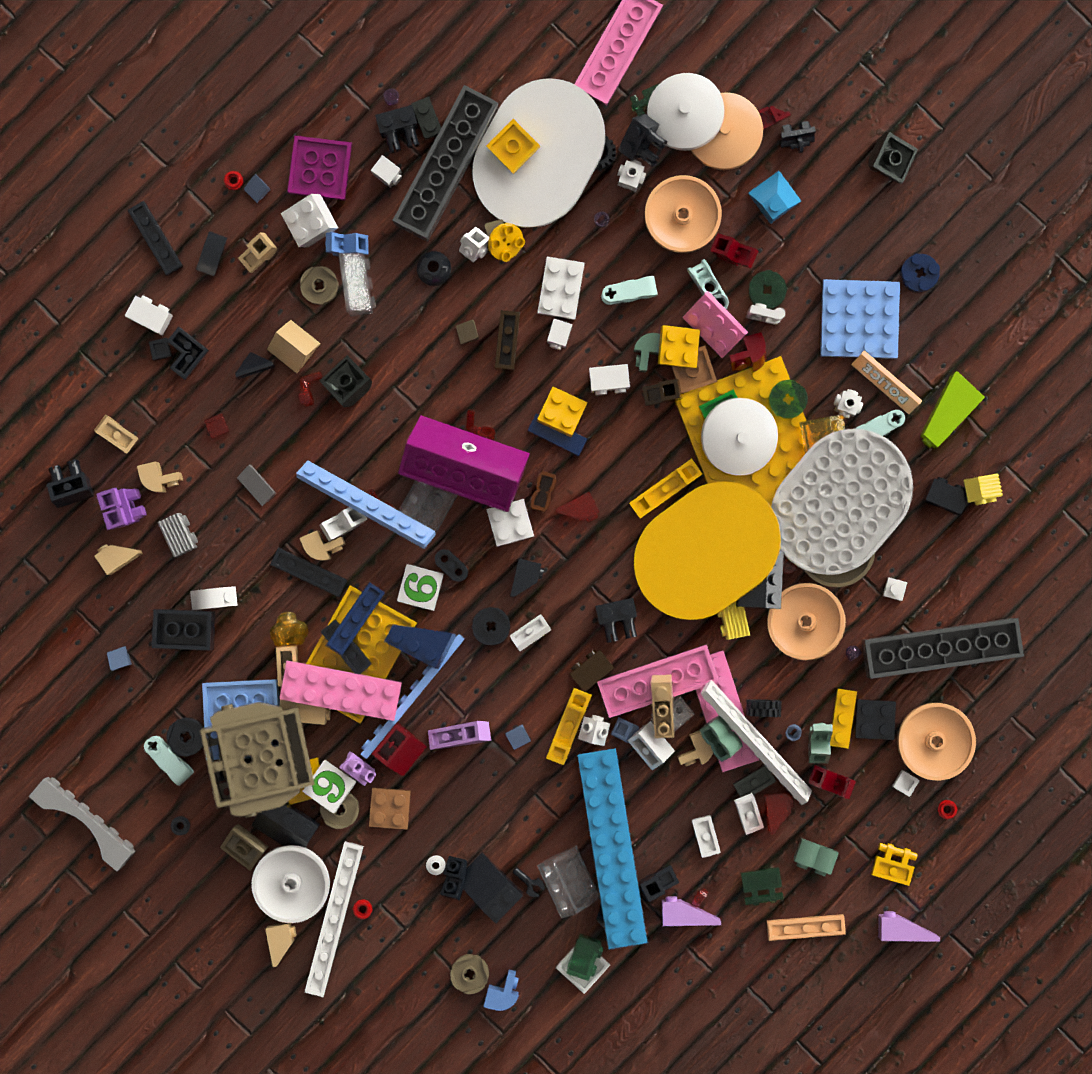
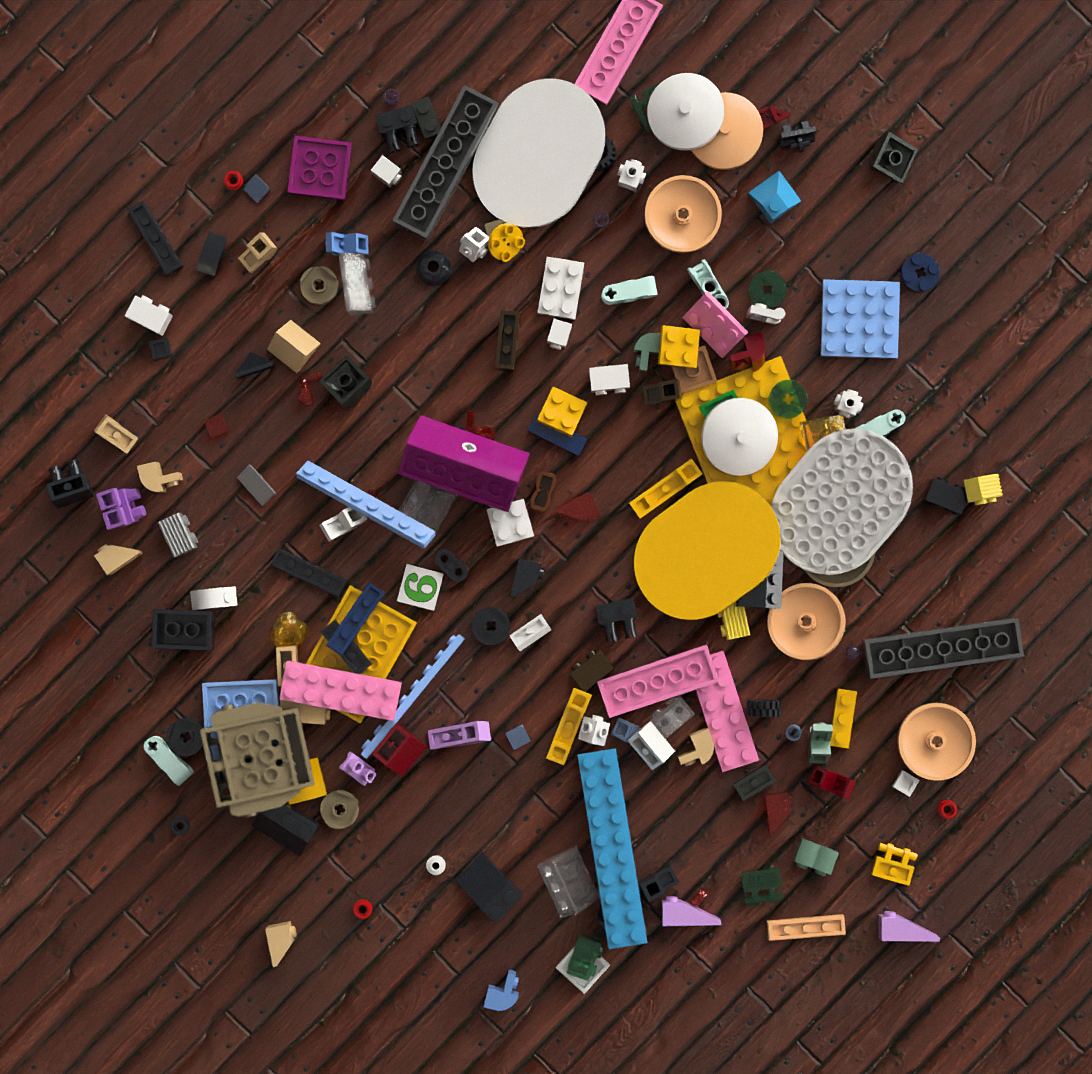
(113, 848): light grey arch -> none
(118, 658): sand blue slope -> none
(191, 352): black brick -> none
(244, 846): dark tan slope -> none
(290, 884): white dish -> none
(309, 220): white brick -> none
(317, 549): tan brick -> none
(330, 786): tile -> none
(334, 919): white plate -> none
(389, 808): medium nougat plate -> none
(420, 643): dark blue wedge -> none
(455, 877): black slope -> none
(465, 984): dark tan plate -> none
(467, 332): dark tan slope -> none
(513, 146): yellow plate -> none
(529, 882): black bar -> none
(638, 139): black brick -> none
(662, 706): tan slope -> none
(706, 836): white plate -> none
(721, 738): sand green brick -> none
(733, 252): dark red brick -> none
(749, 813): white plate -> none
(756, 742): white plate -> none
(875, 719): black plate -> none
(886, 382): light nougat tile -> none
(894, 589): white plate -> none
(952, 407): lime slope -> none

